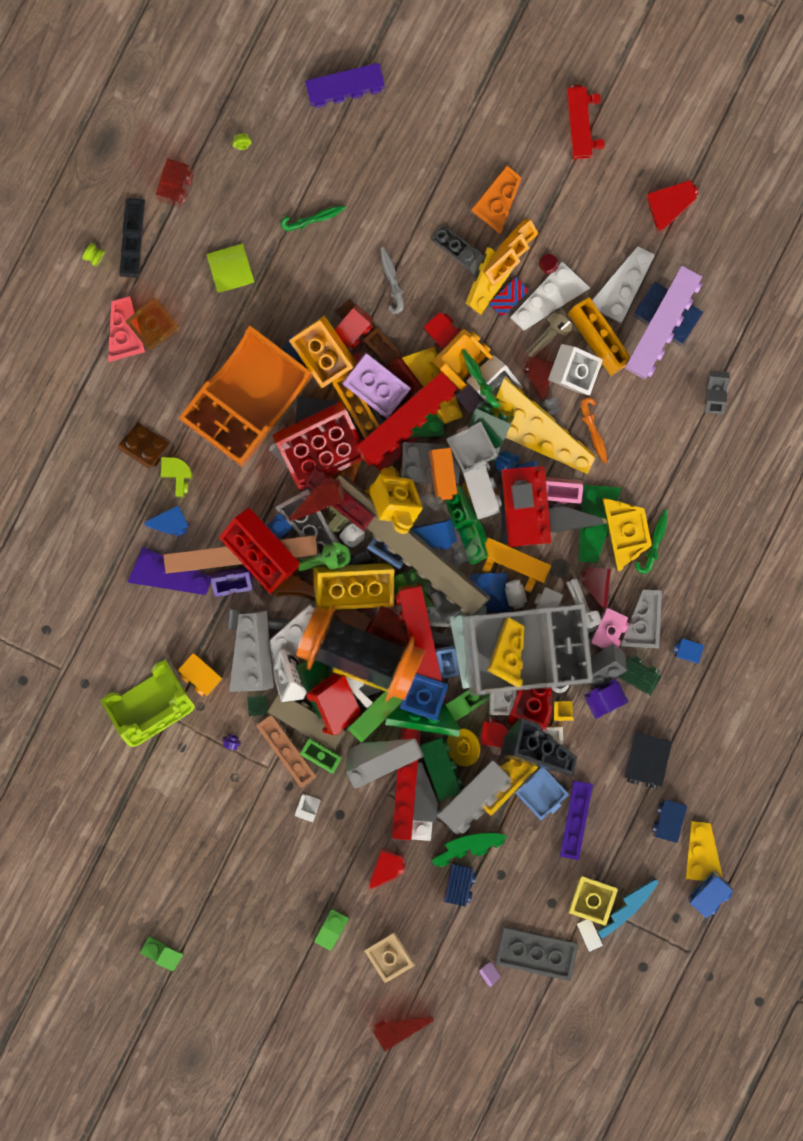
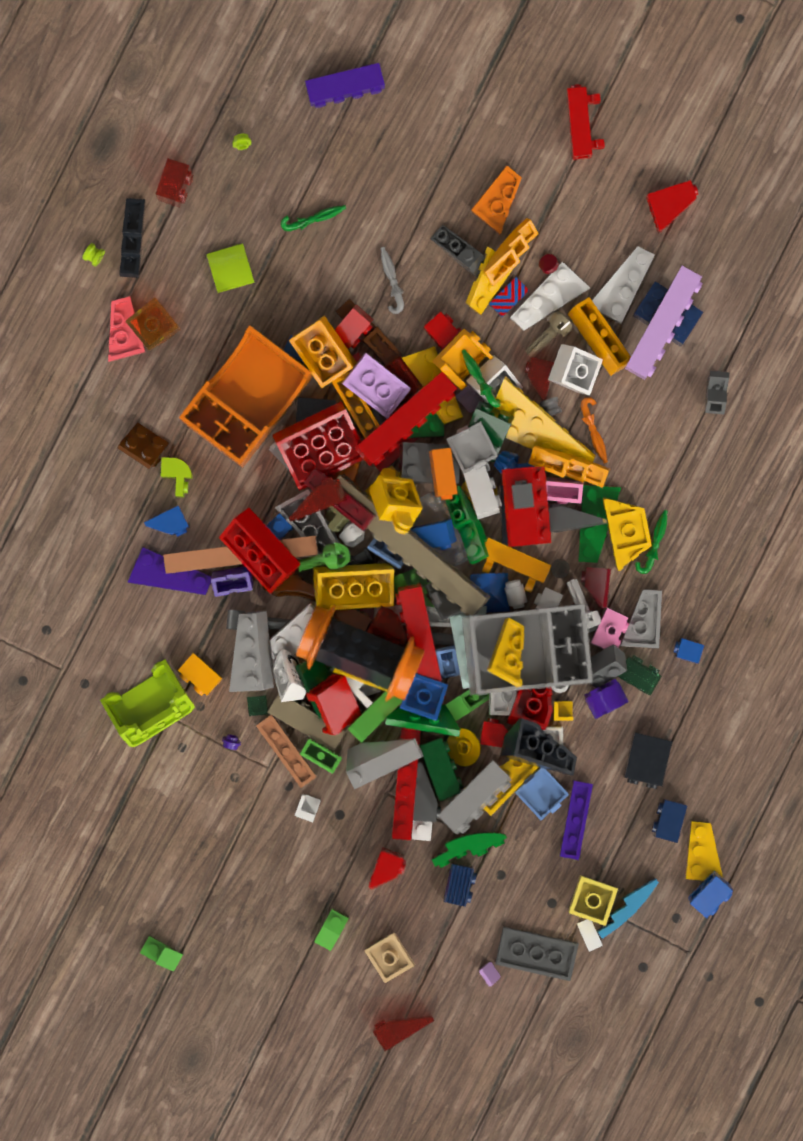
(569, 465): none -> light orange slope

